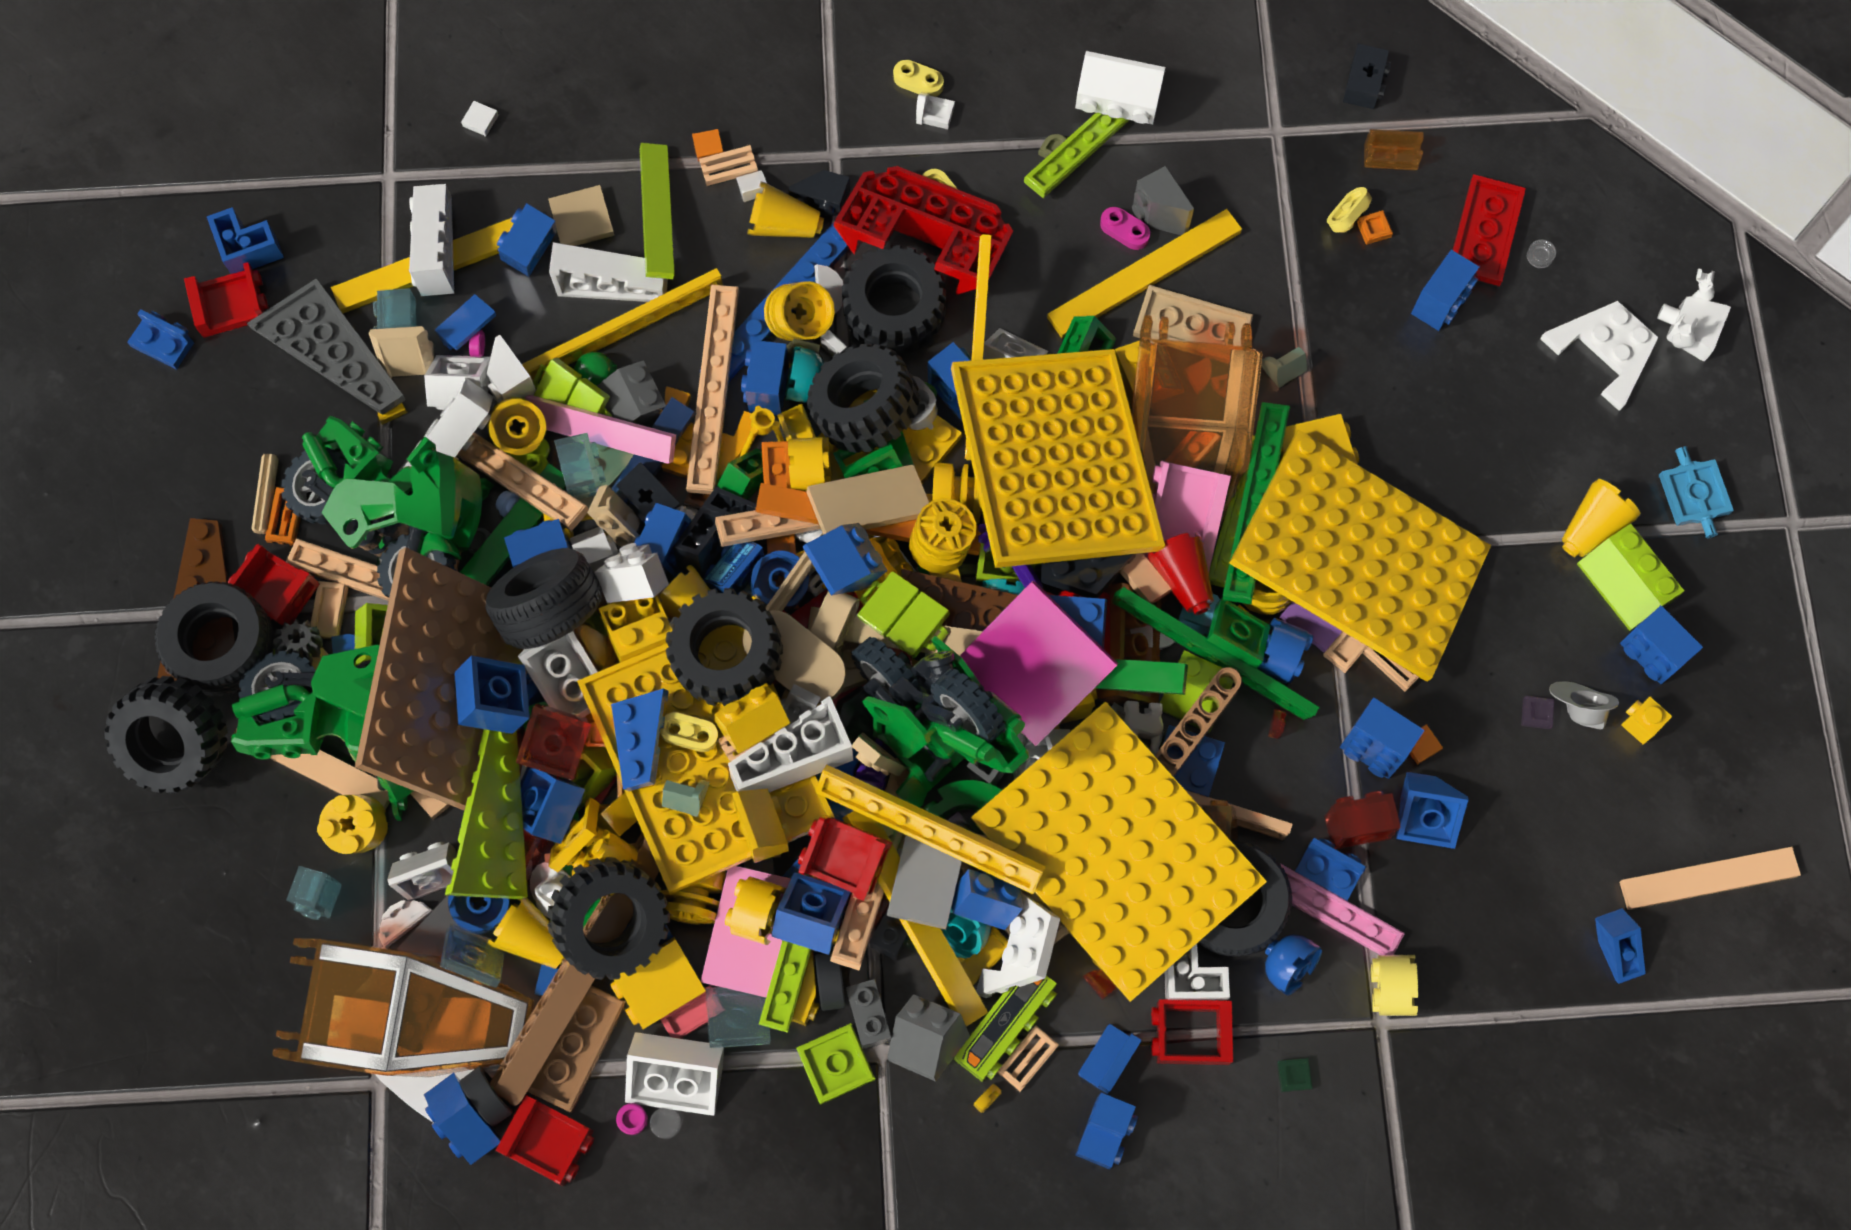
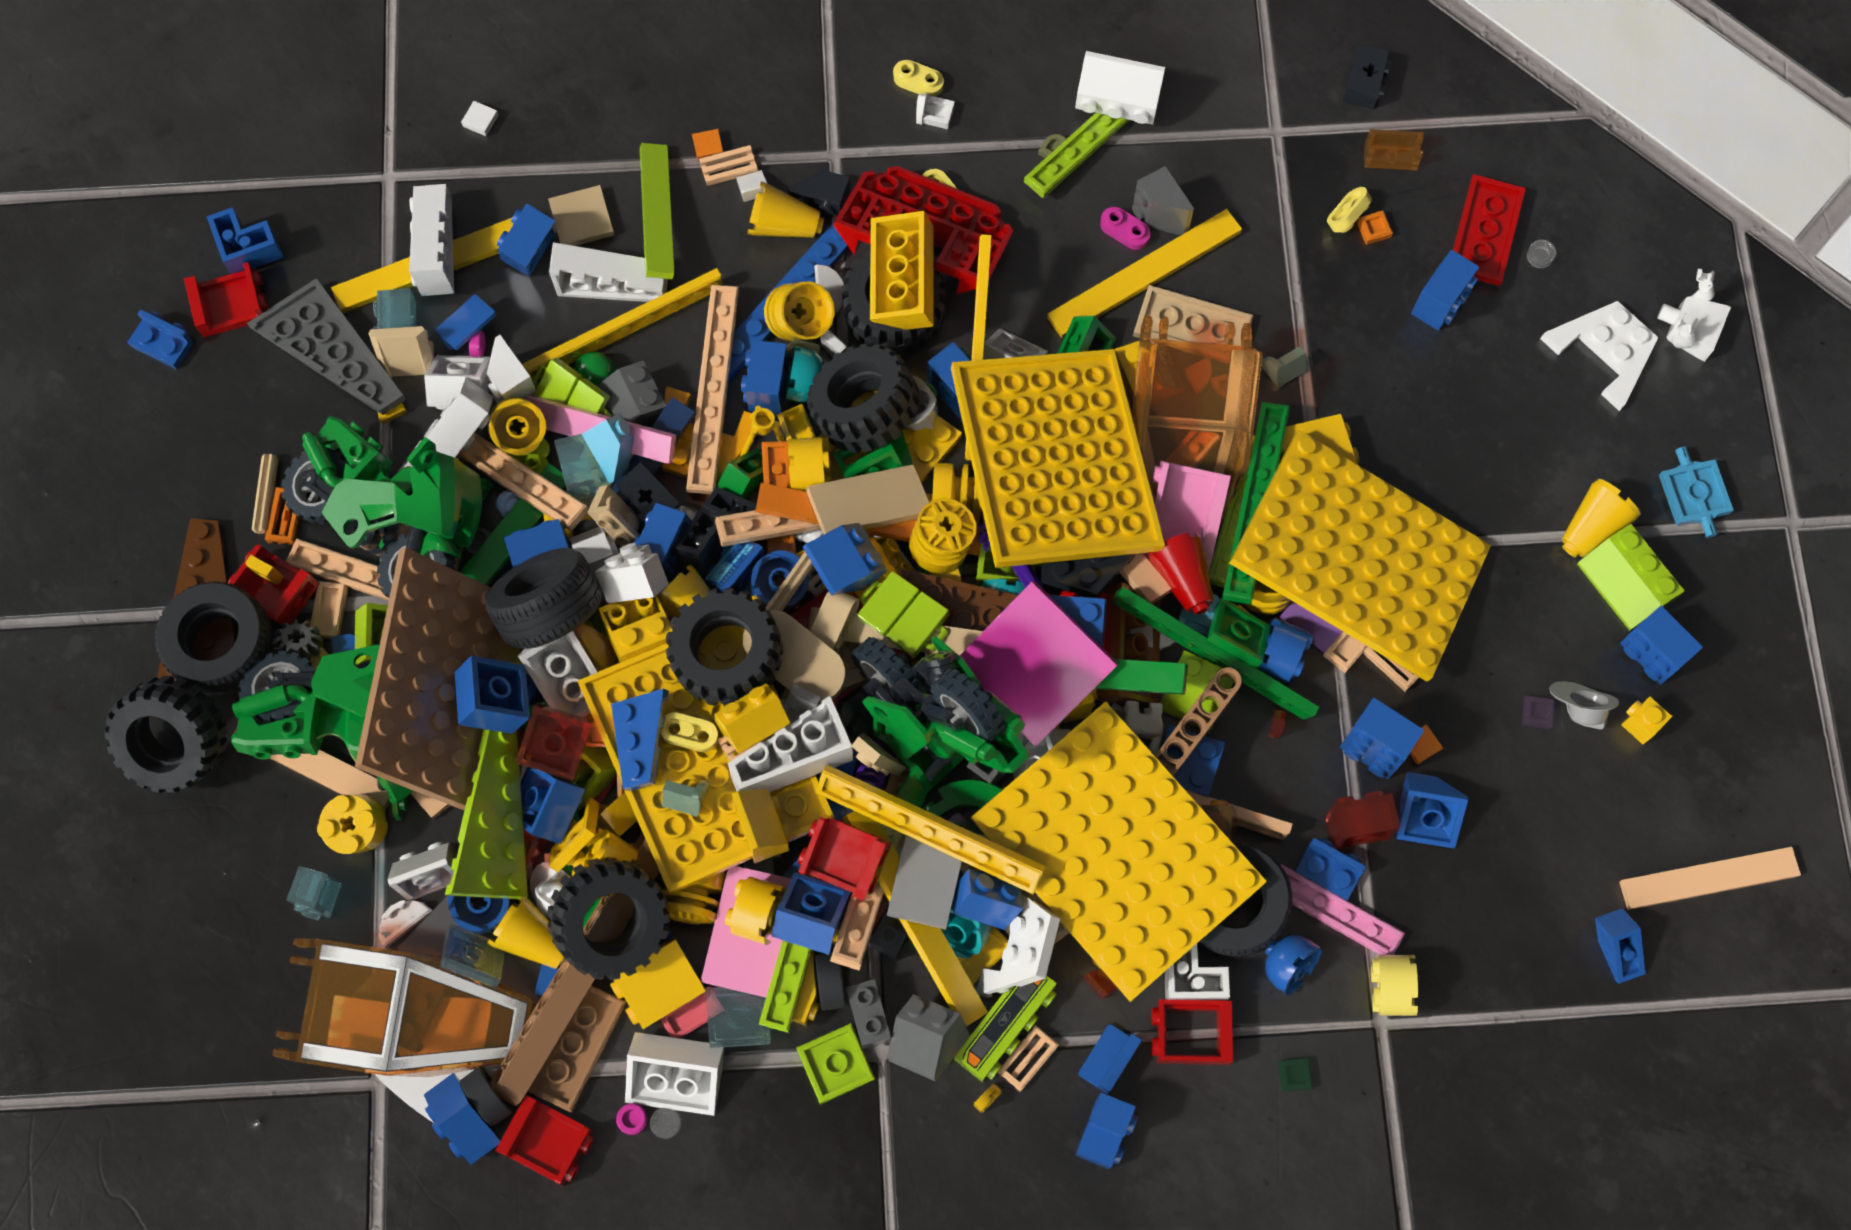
(264, 570): none -> yellow tile
(611, 446): none -> medium azure slope
(902, 271): none -> yellow slope

